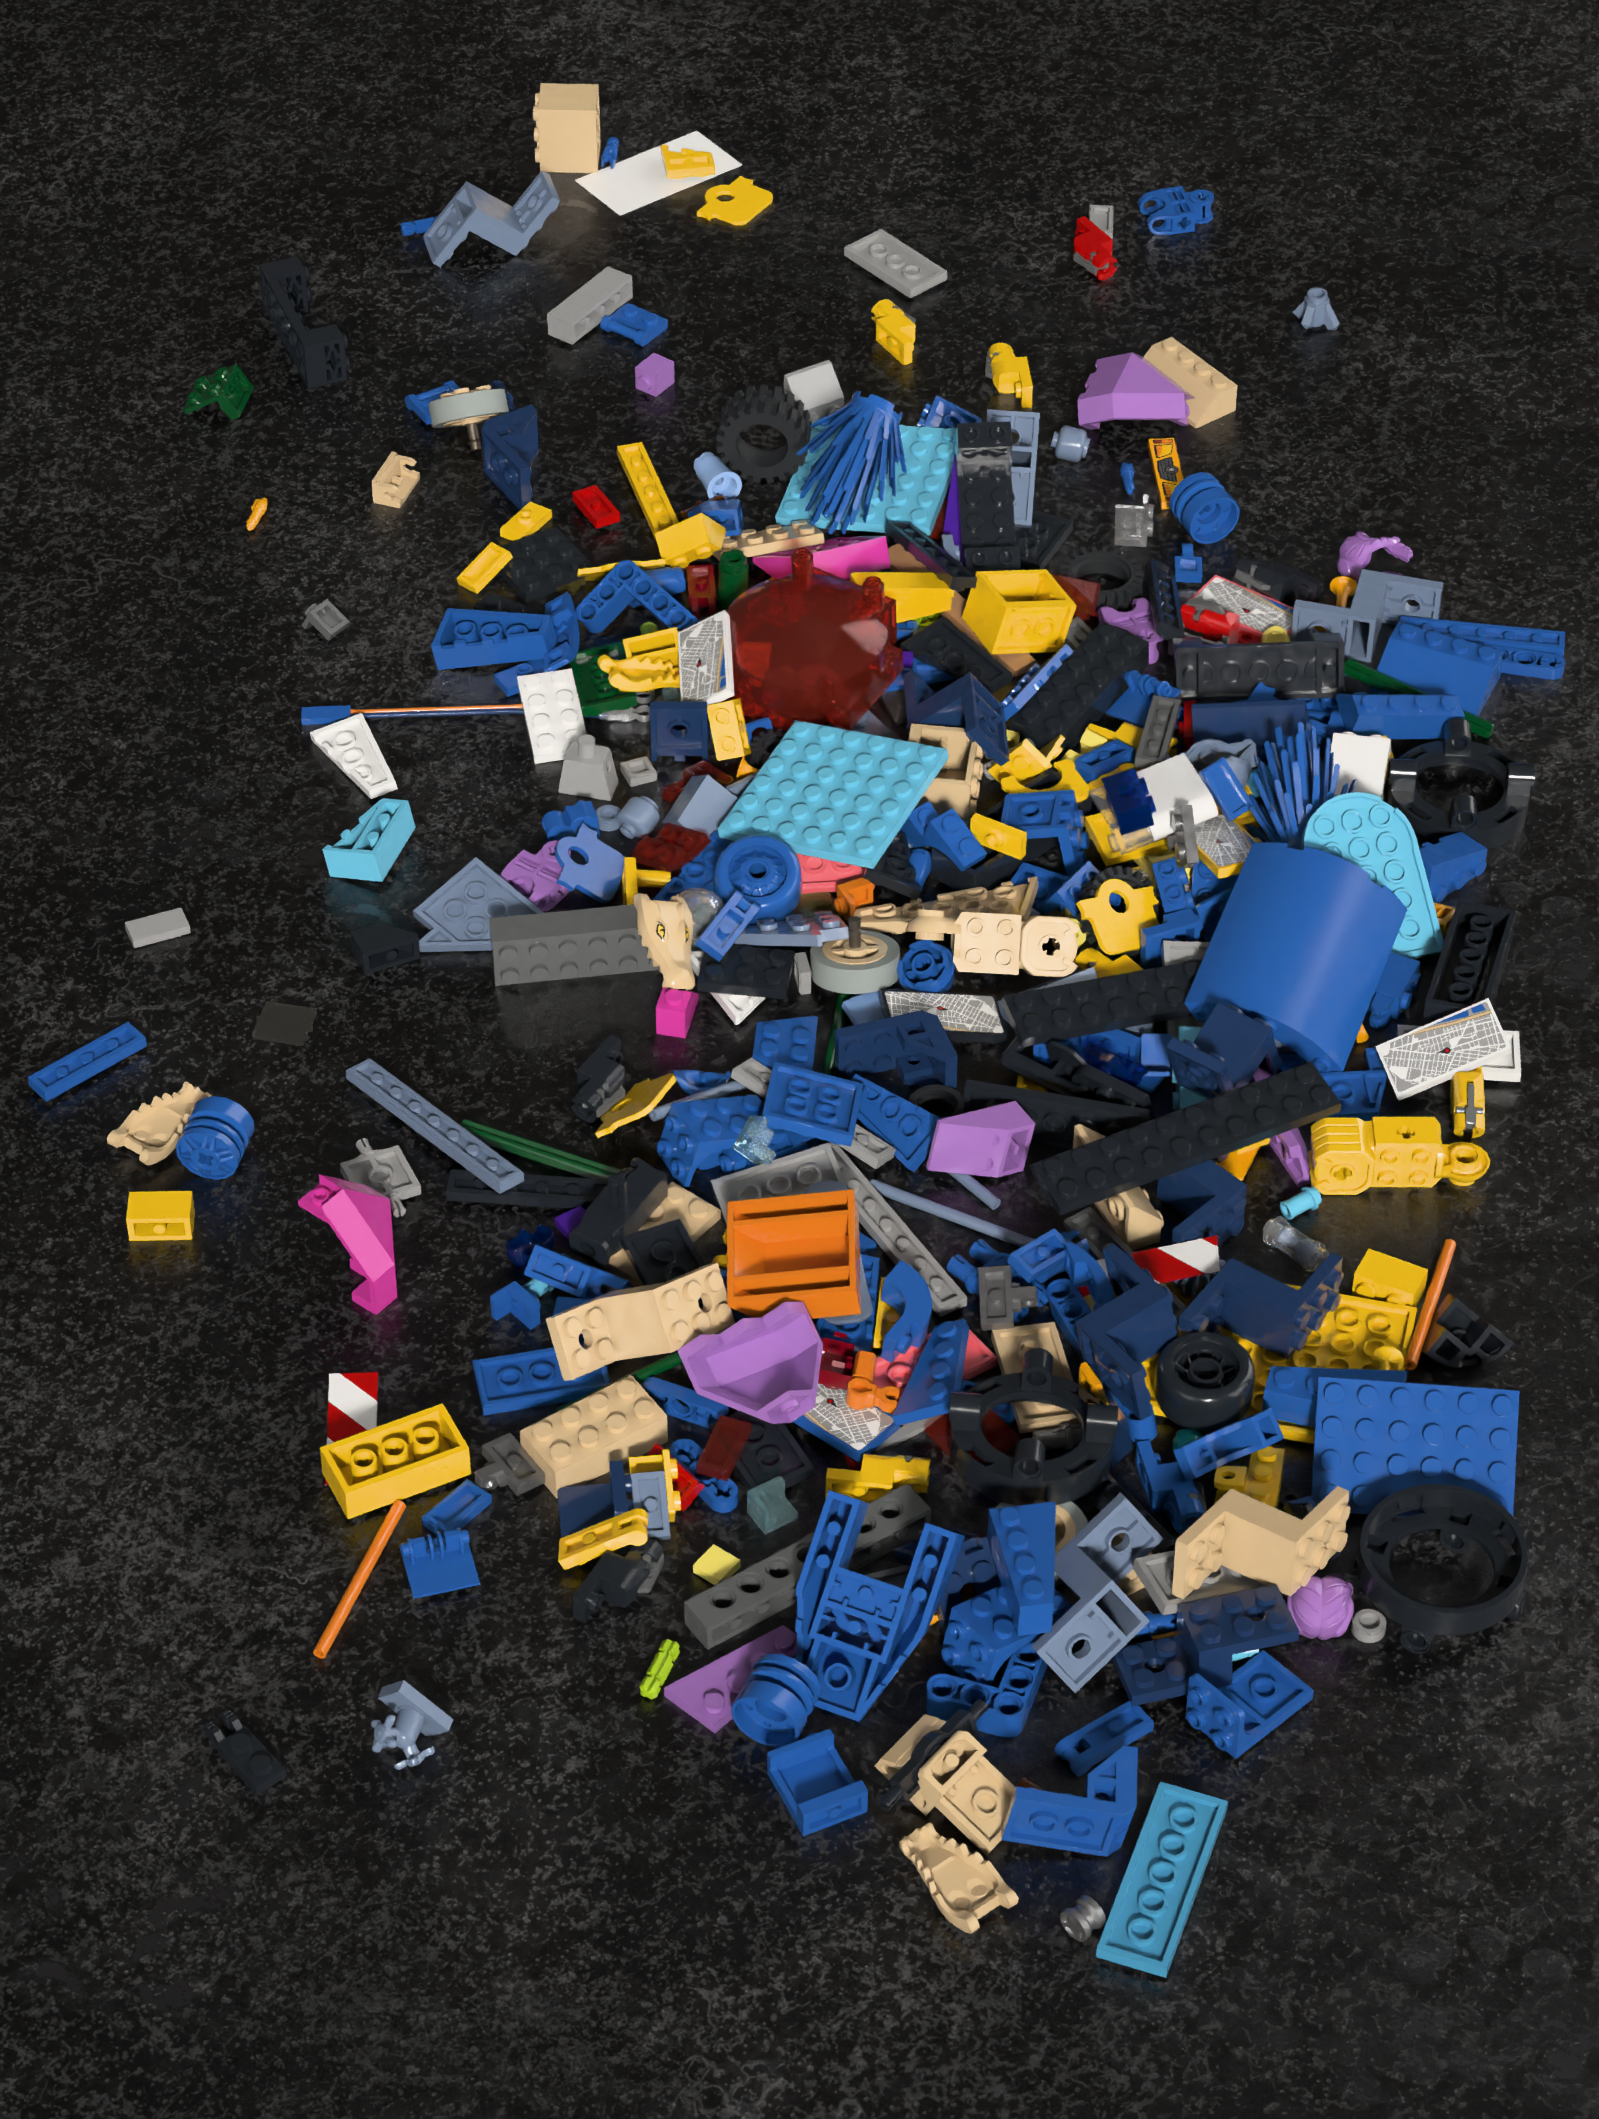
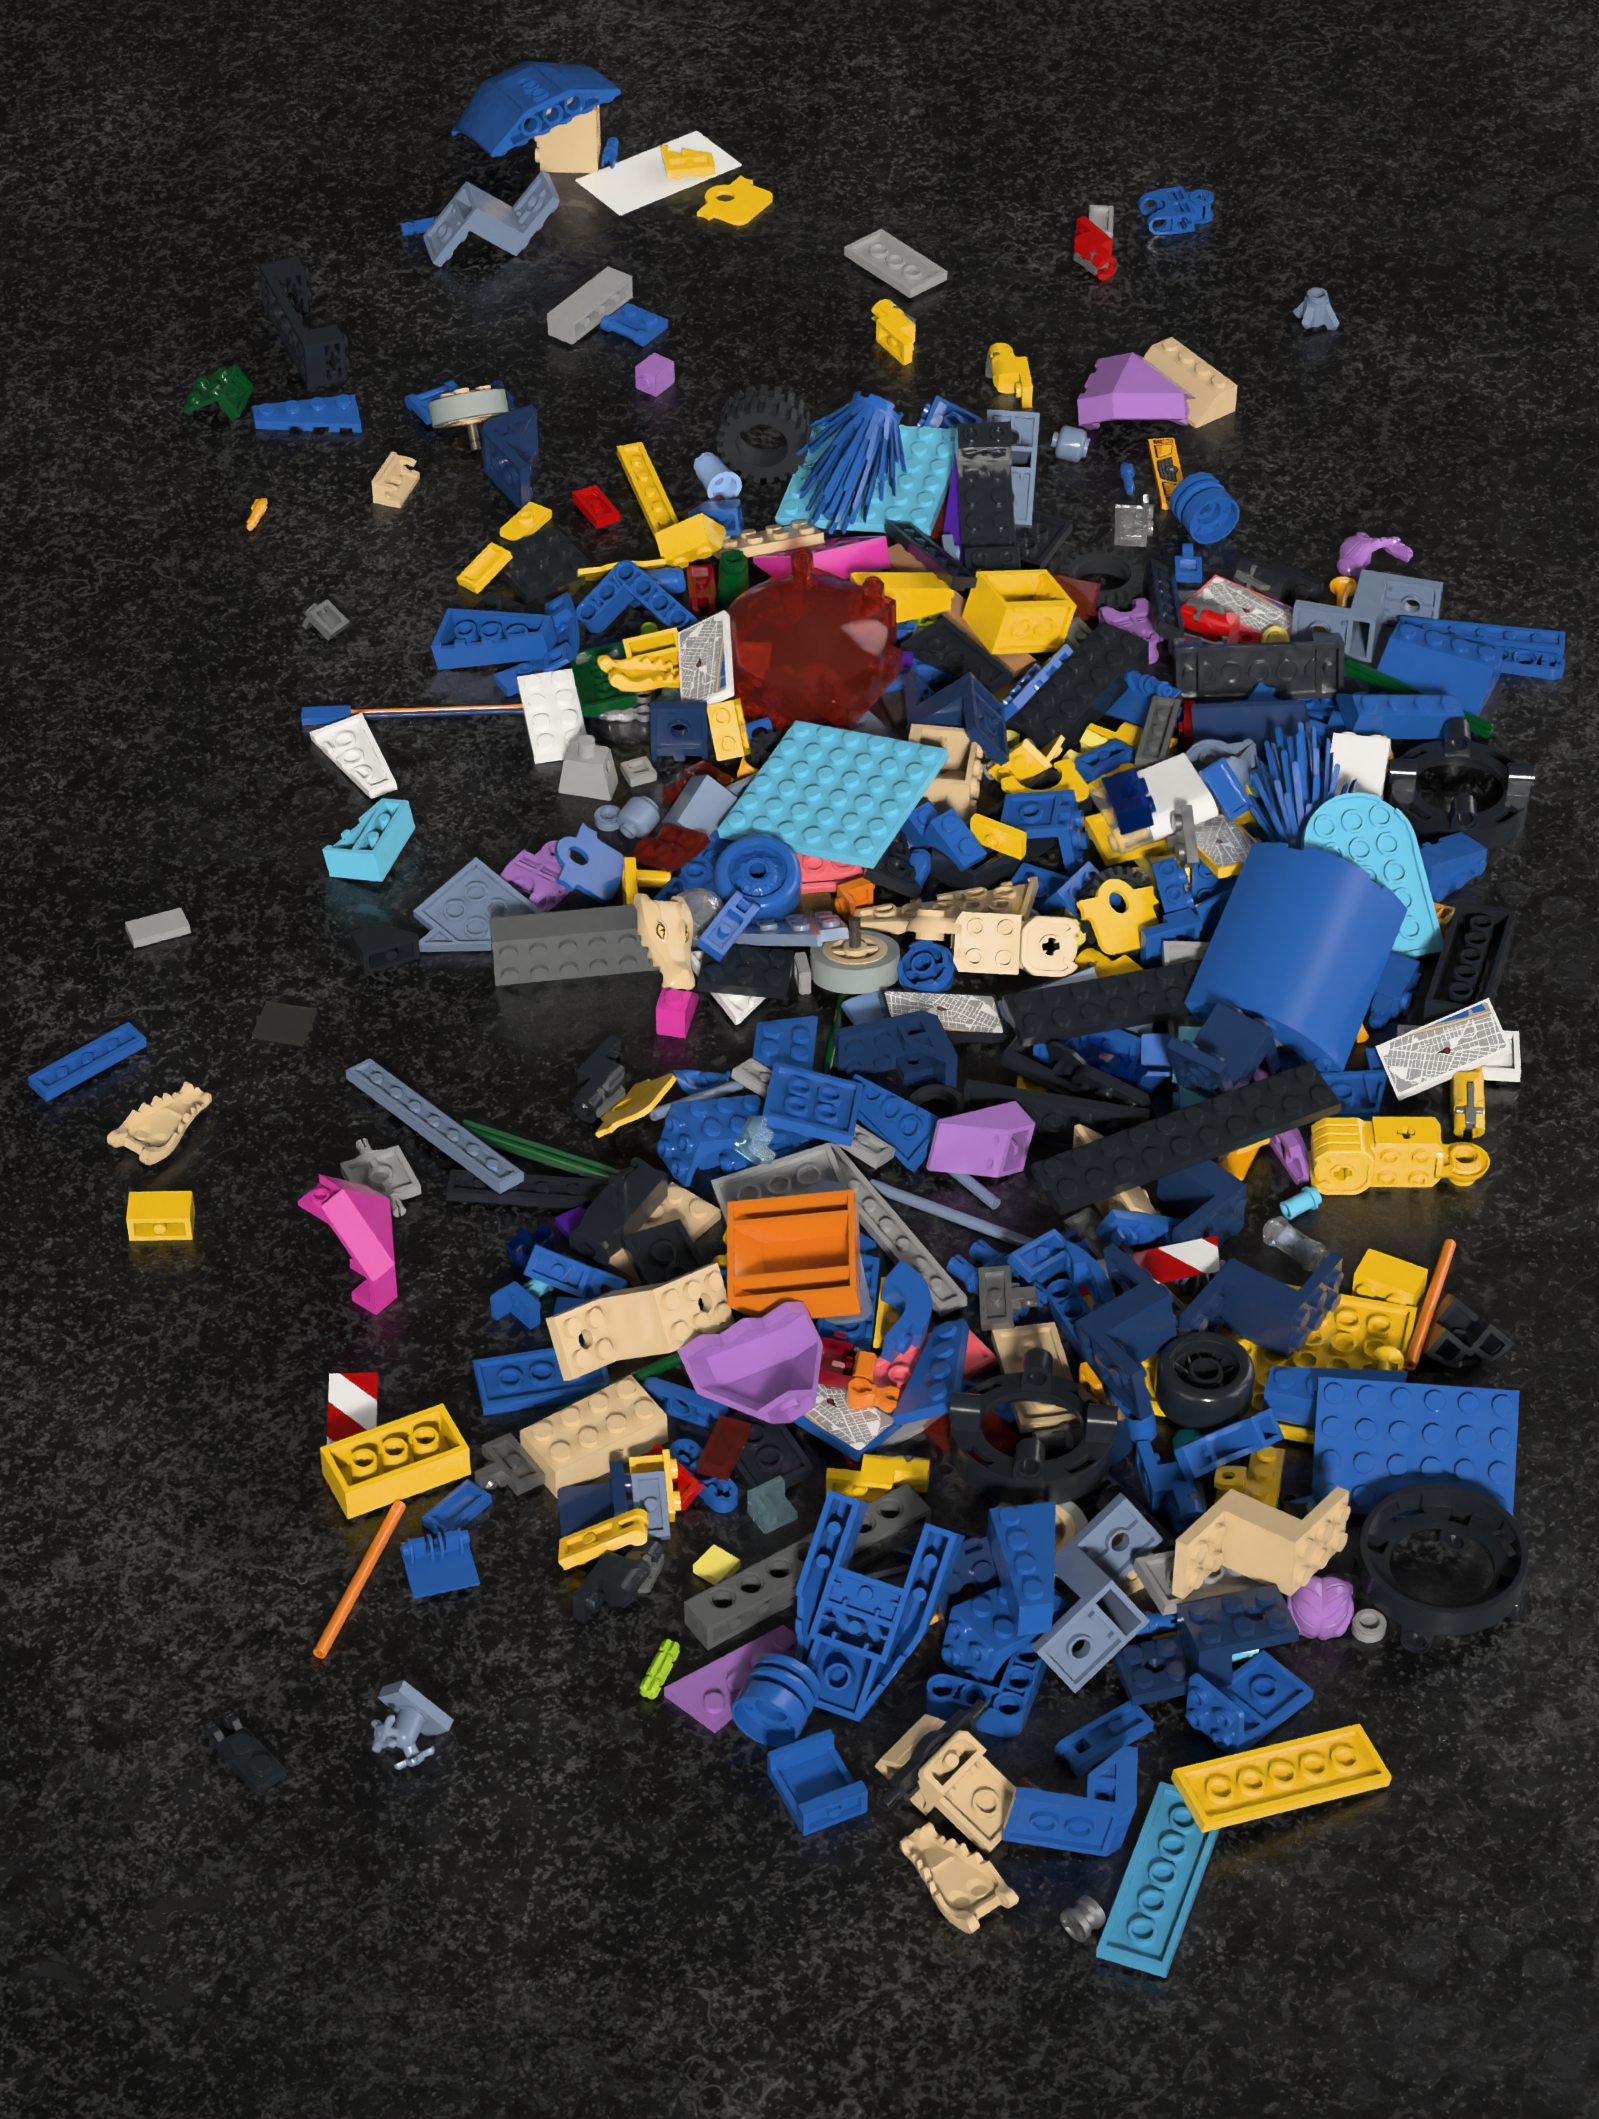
(215, 1137): blue wheel -> none
(329, 412): none -> blue wing
(527, 91): none -> blue wedge
(565, 823): blue leg -> none
(816, 388): slope -> none
(1137, 1228): none -> blue plate
(1280, 1777): none -> yellow plate

